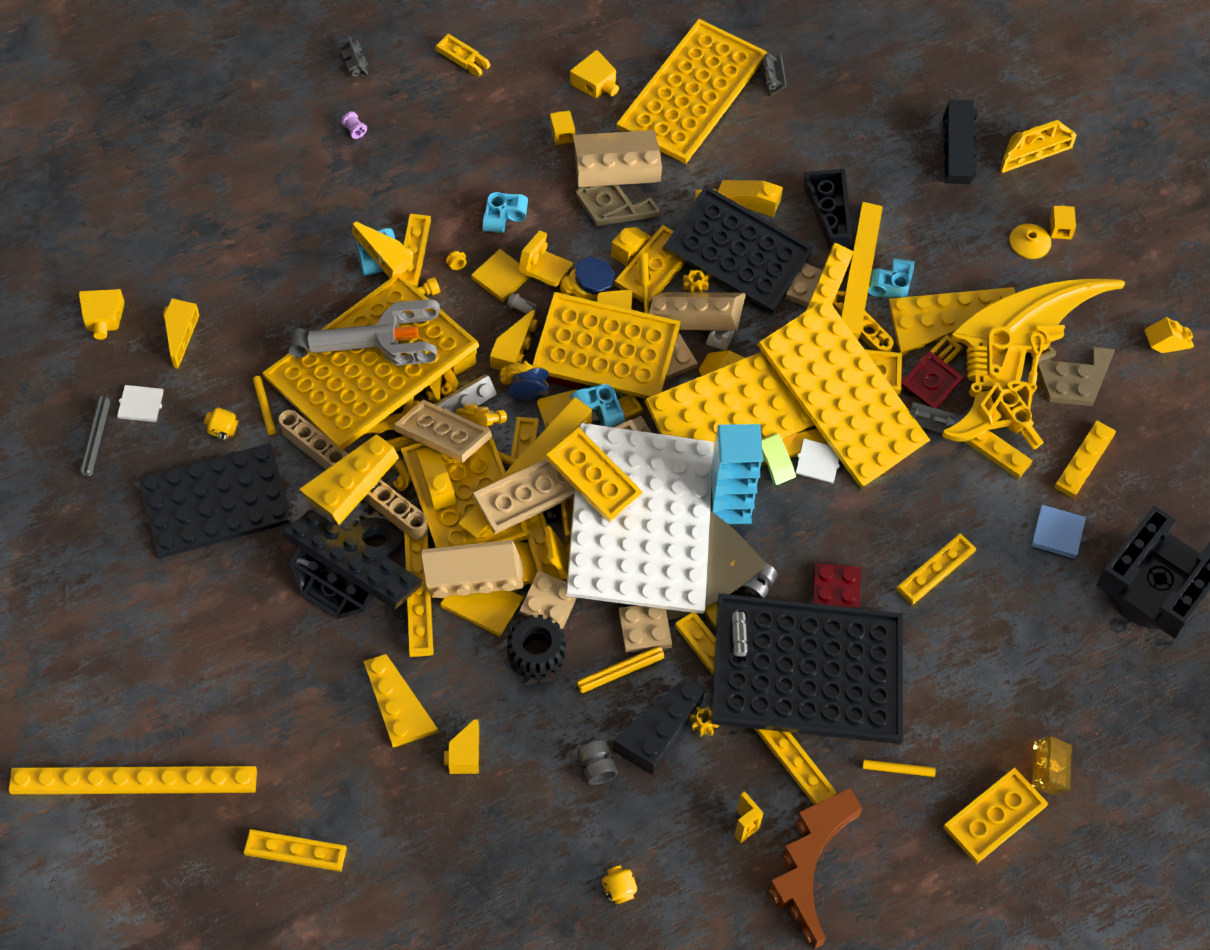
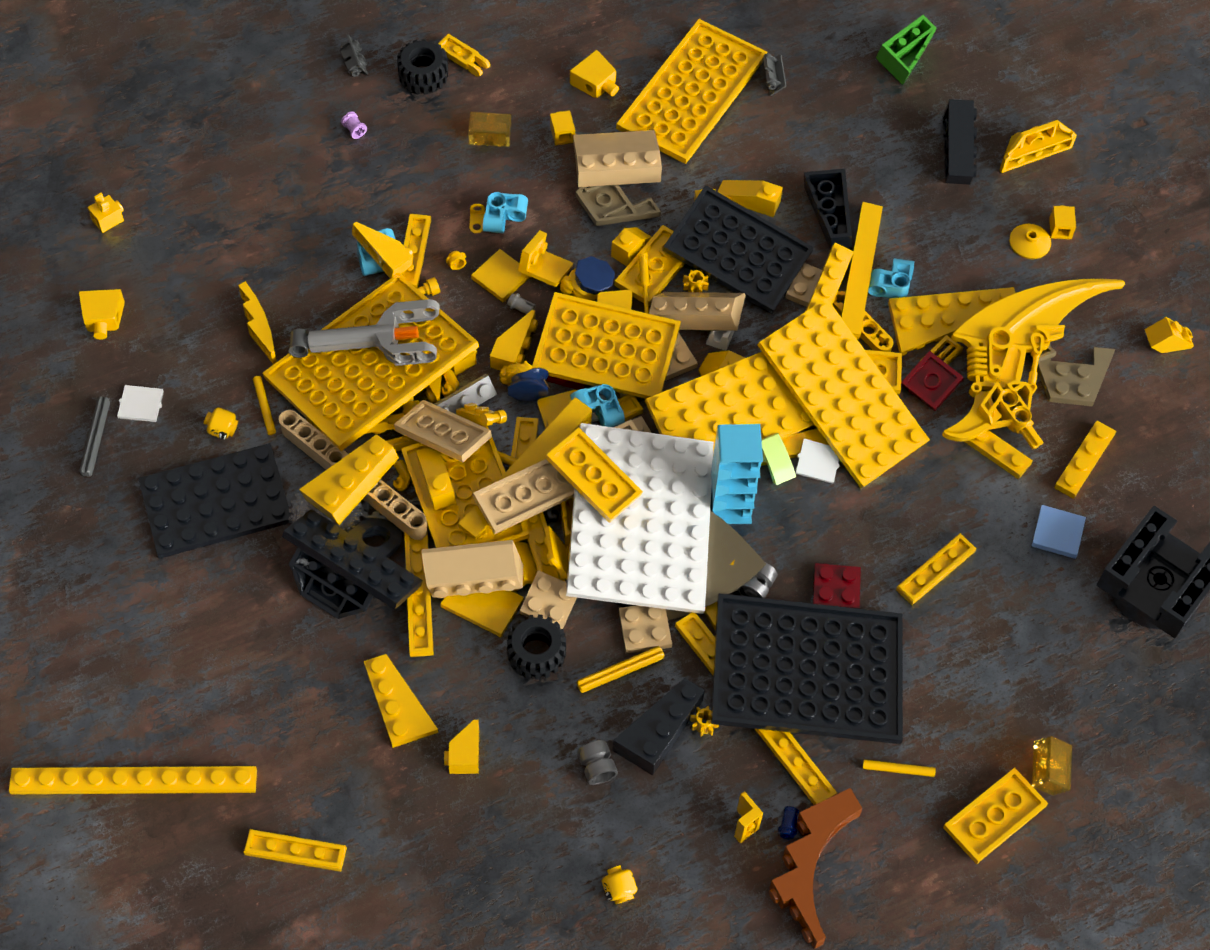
(105, 212): none -> yellow brick
(180, 324): yellow slope -> none
(258, 323): none -> yellow slope
(422, 54): none -> black tyre
(476, 217): none -> yellow piece
(490, 129): none -> clear yellow brick
(739, 634): light grey axle -> none
(788, 826): none -> clear blue pin
(905, 48): none -> bright green wedge
(932, 418): dark grey hinge -> none

